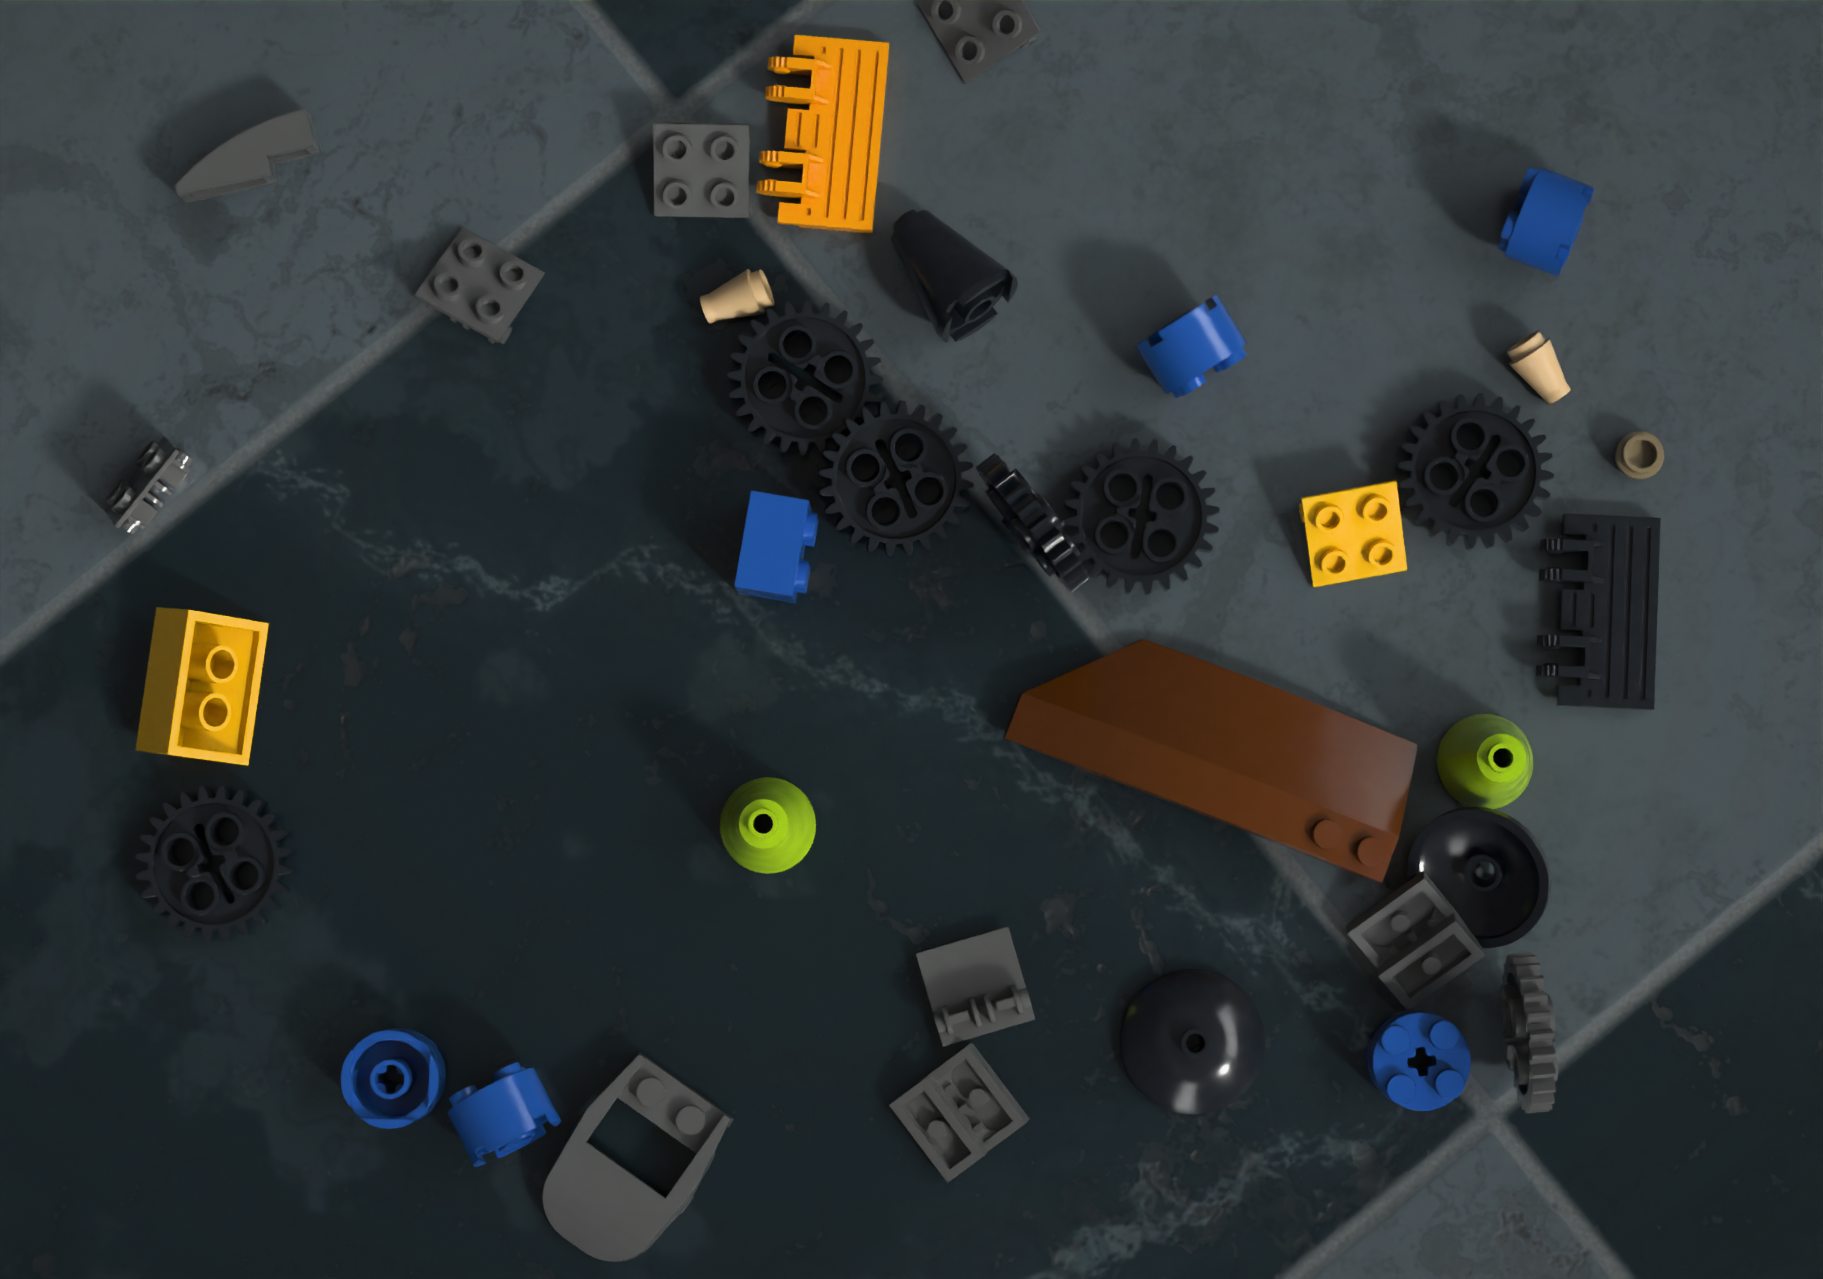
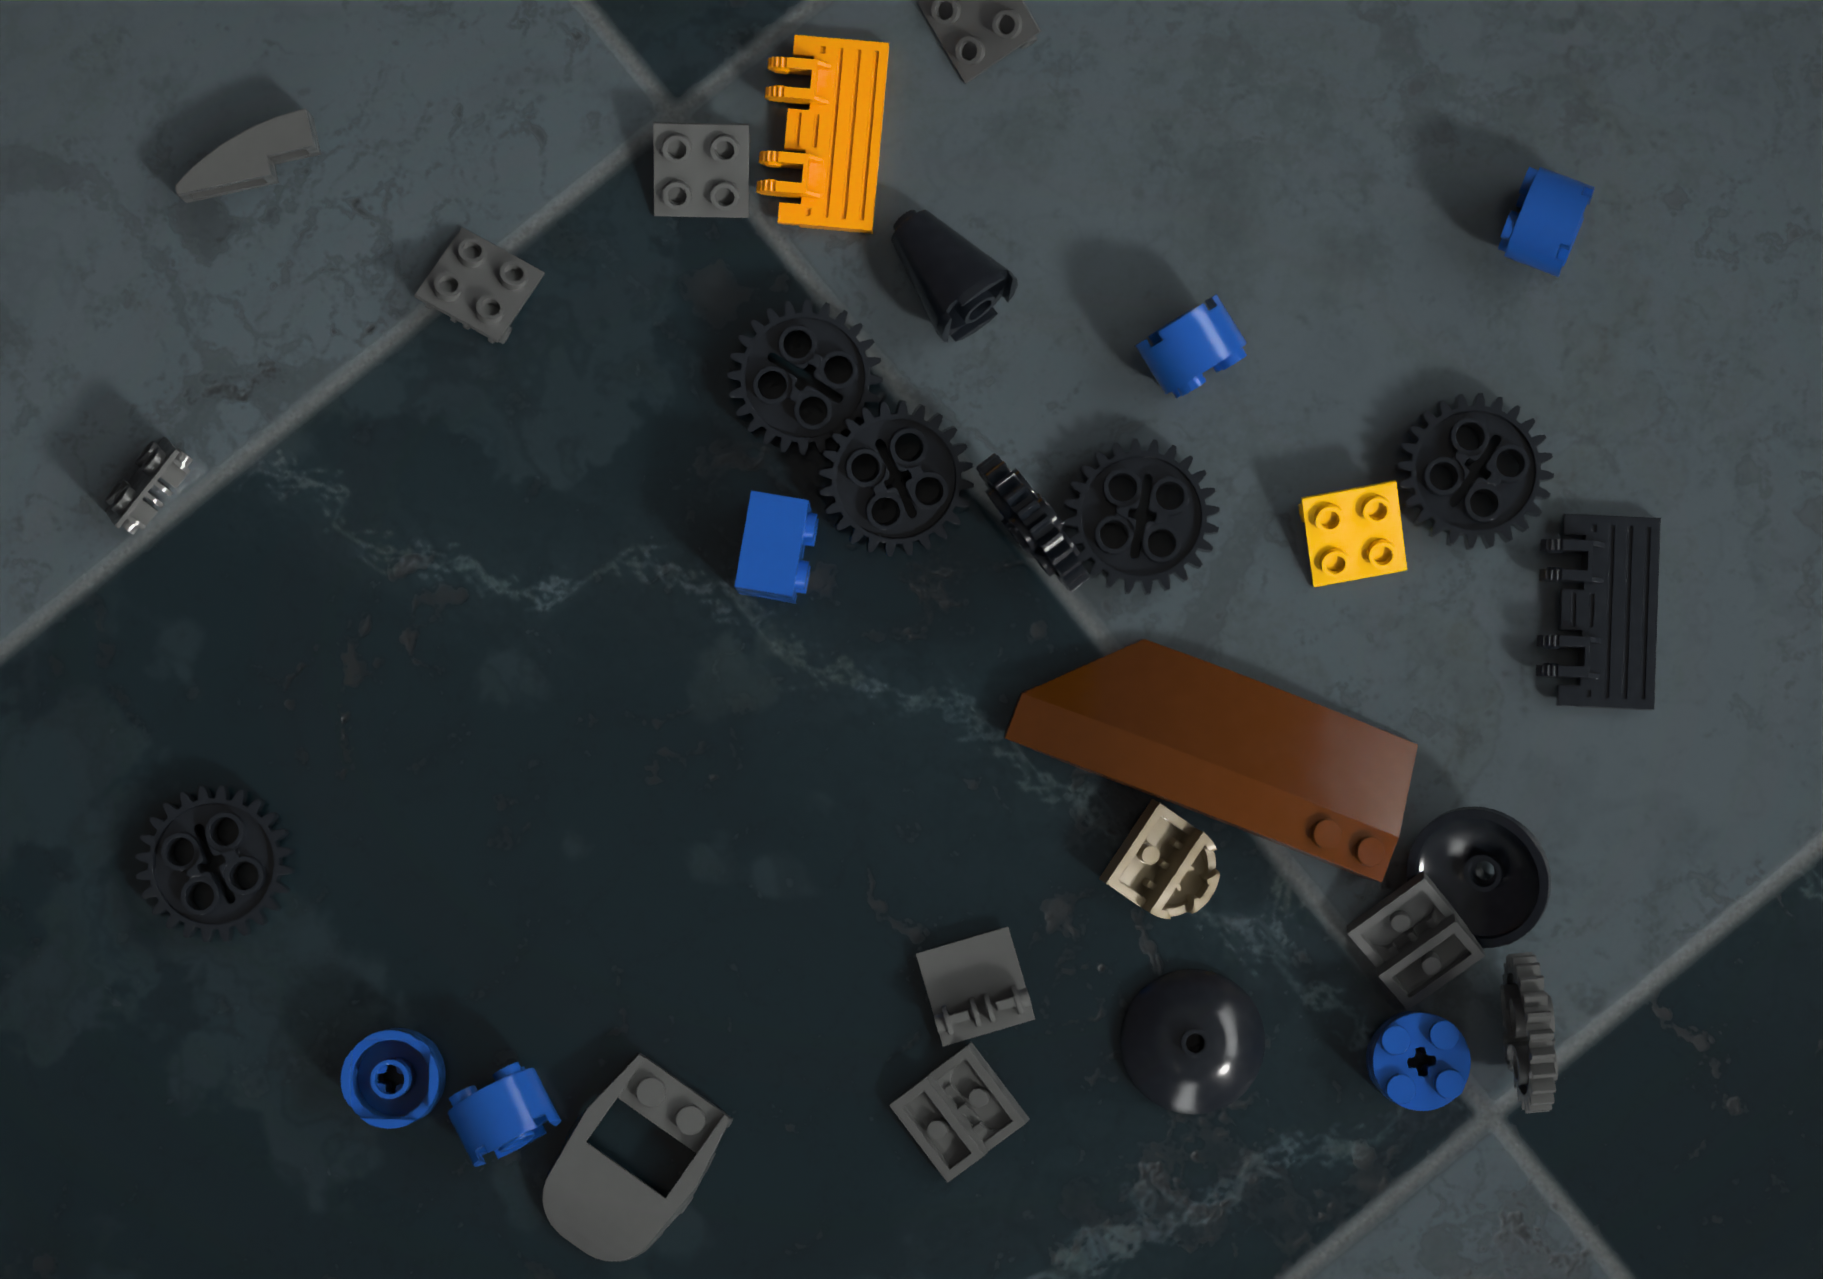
(202, 686): yellow slope -> none
(739, 297): tan cone -> none
(791, 830): lime cone -> none
(1164, 864): none -> dark tan slope
(1468, 763): lime cone -> none
(1538, 365): tan cone -> none
(1639, 455): dark tan plate -> none

